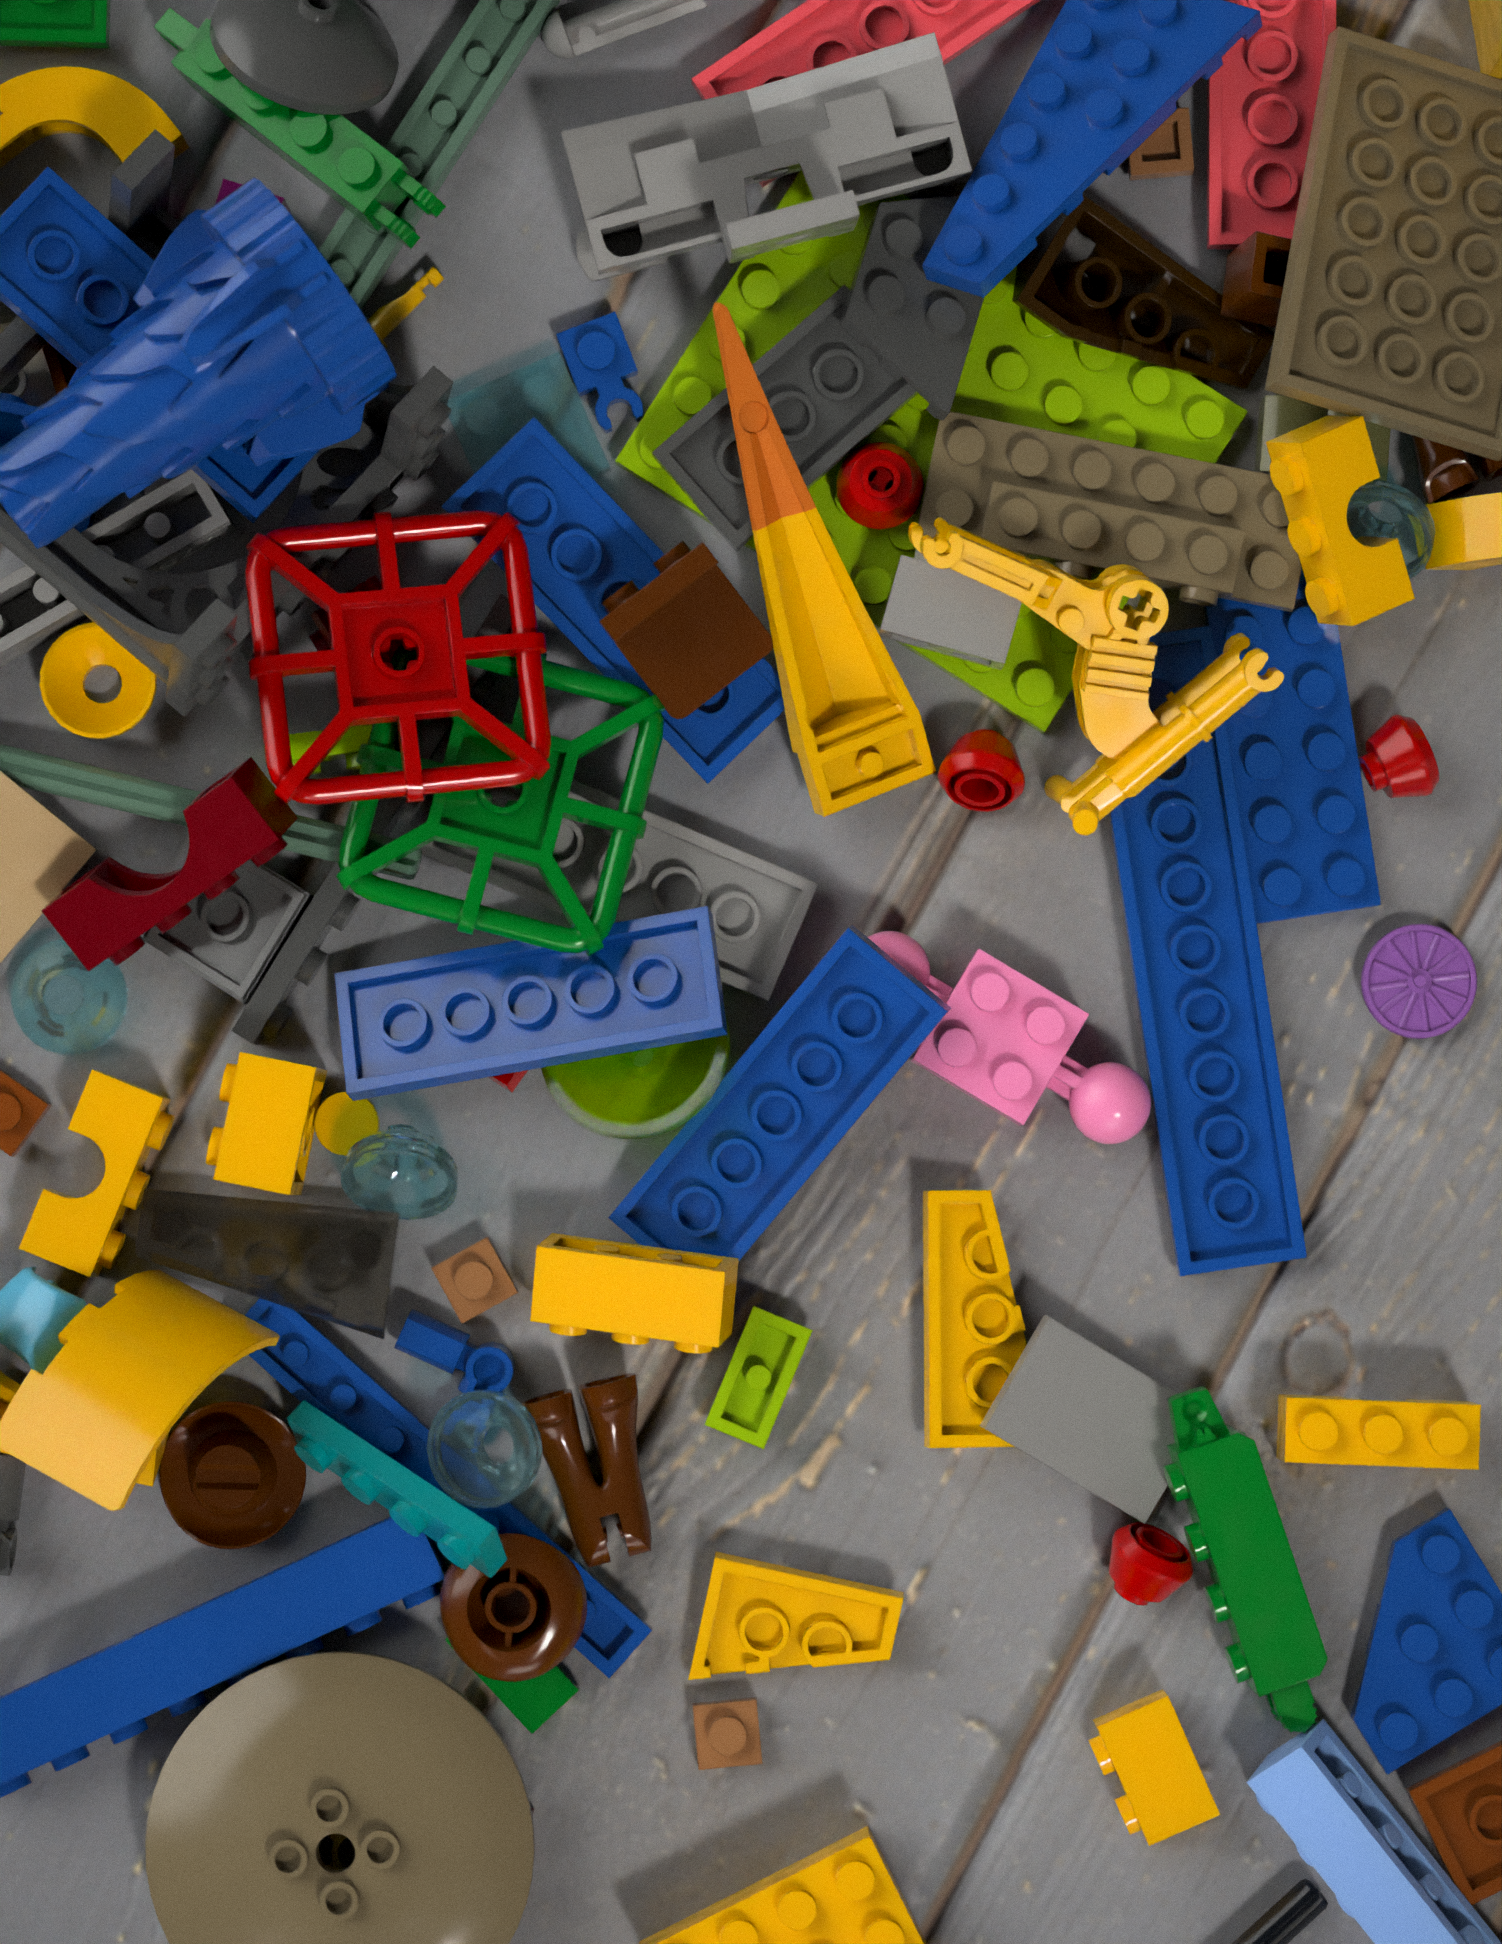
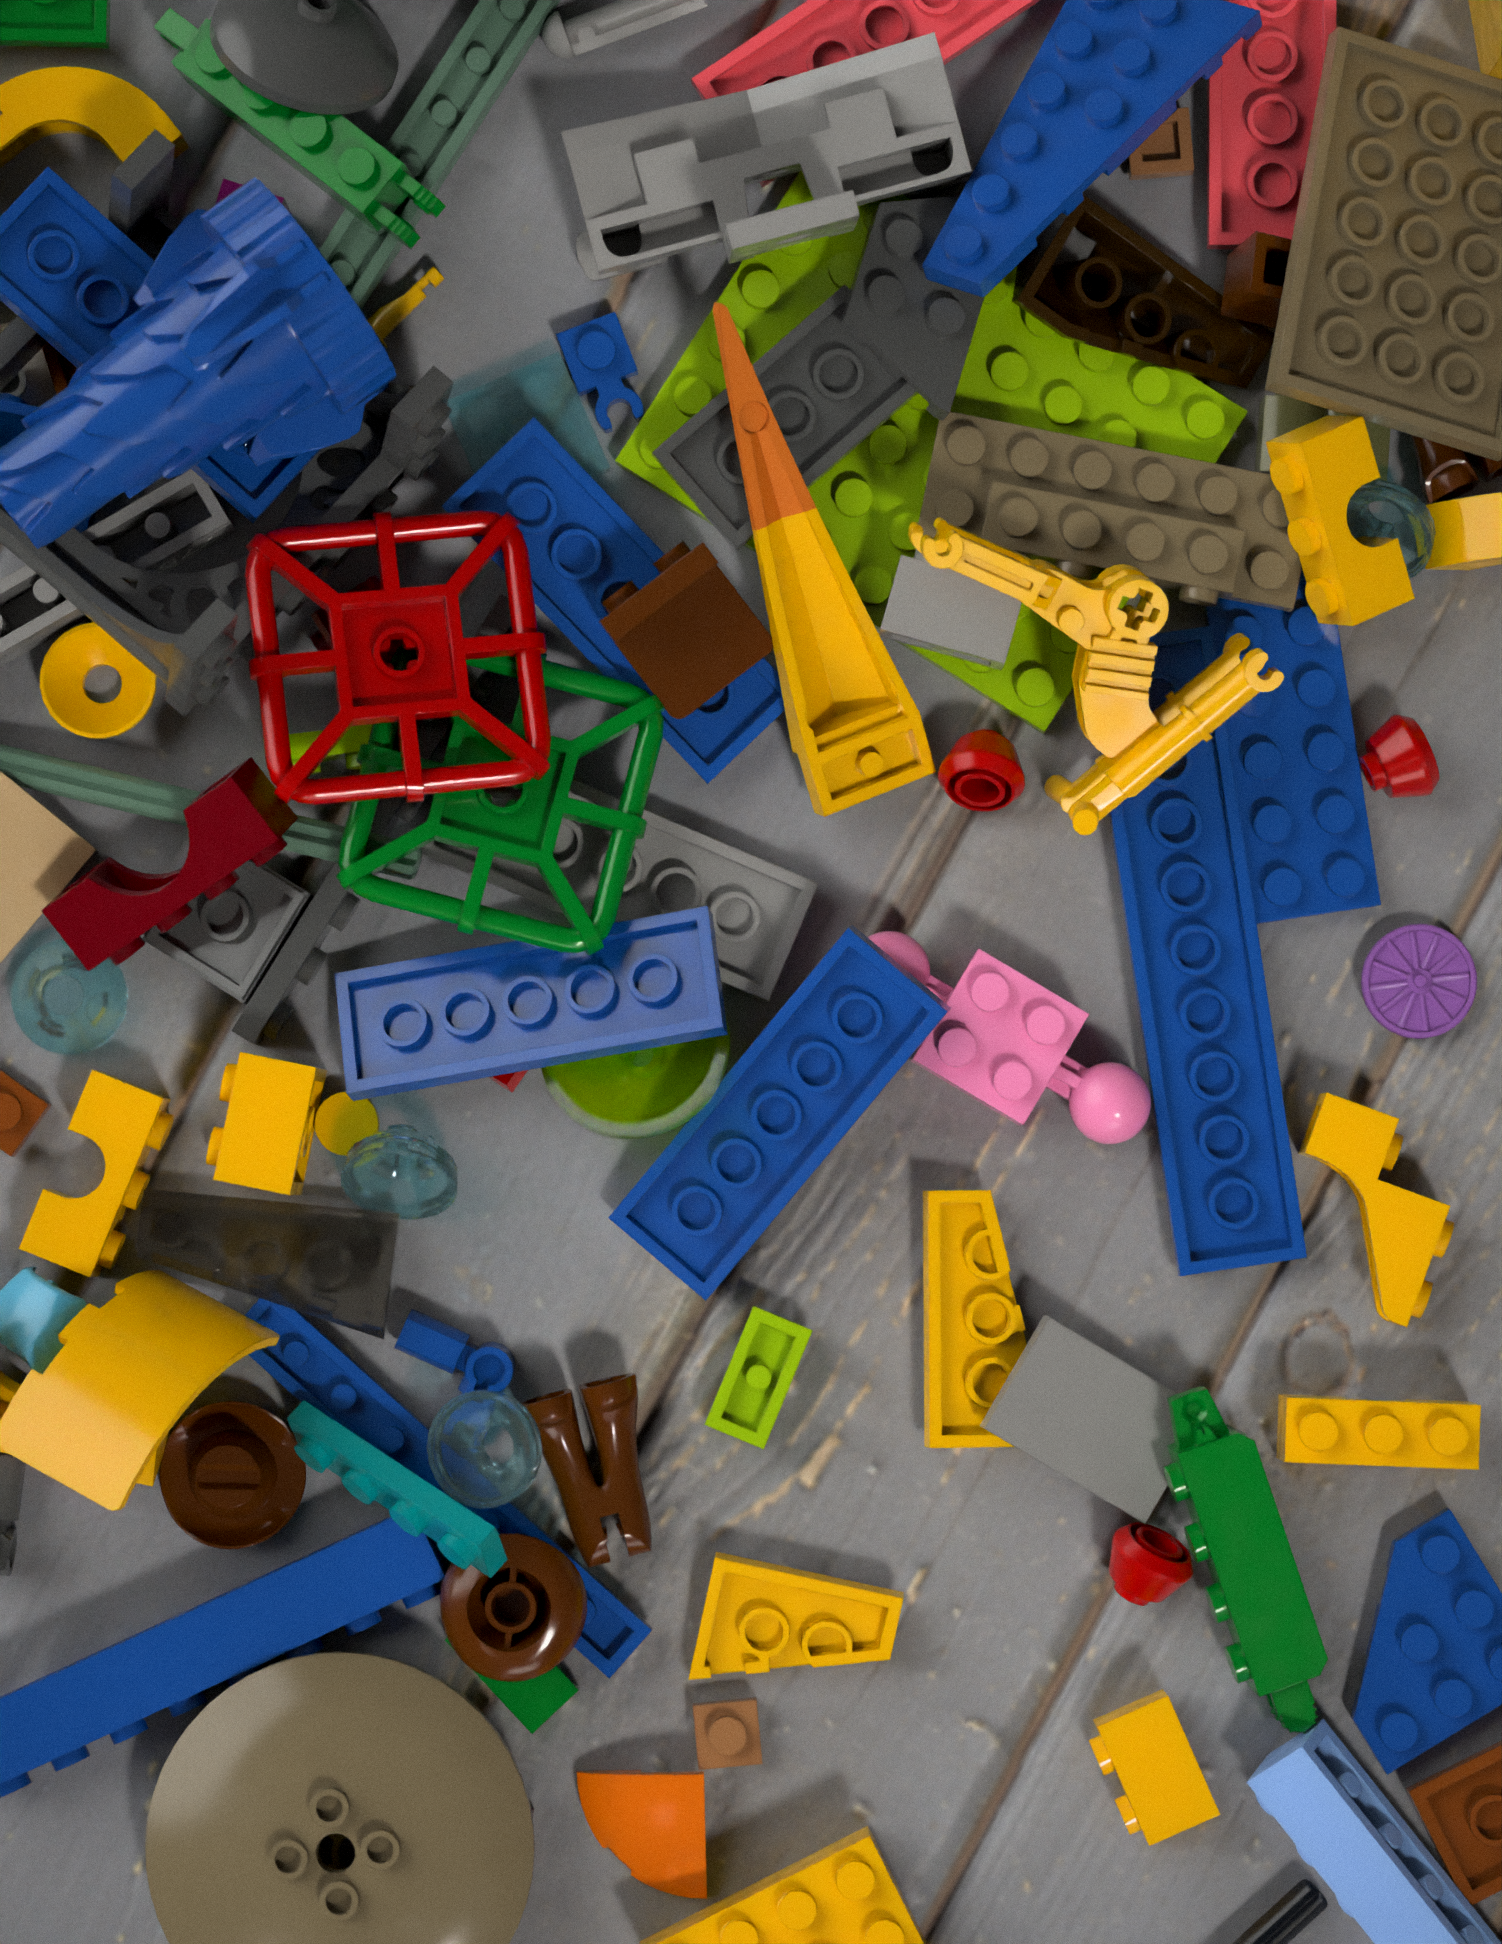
(475, 1280): medium nougat plate -> none
(634, 1292): yellow brick -> none
(651, 1825): none -> orange brick
(868, 501): red cone -> none
(1397, 1224): none -> yellow arch

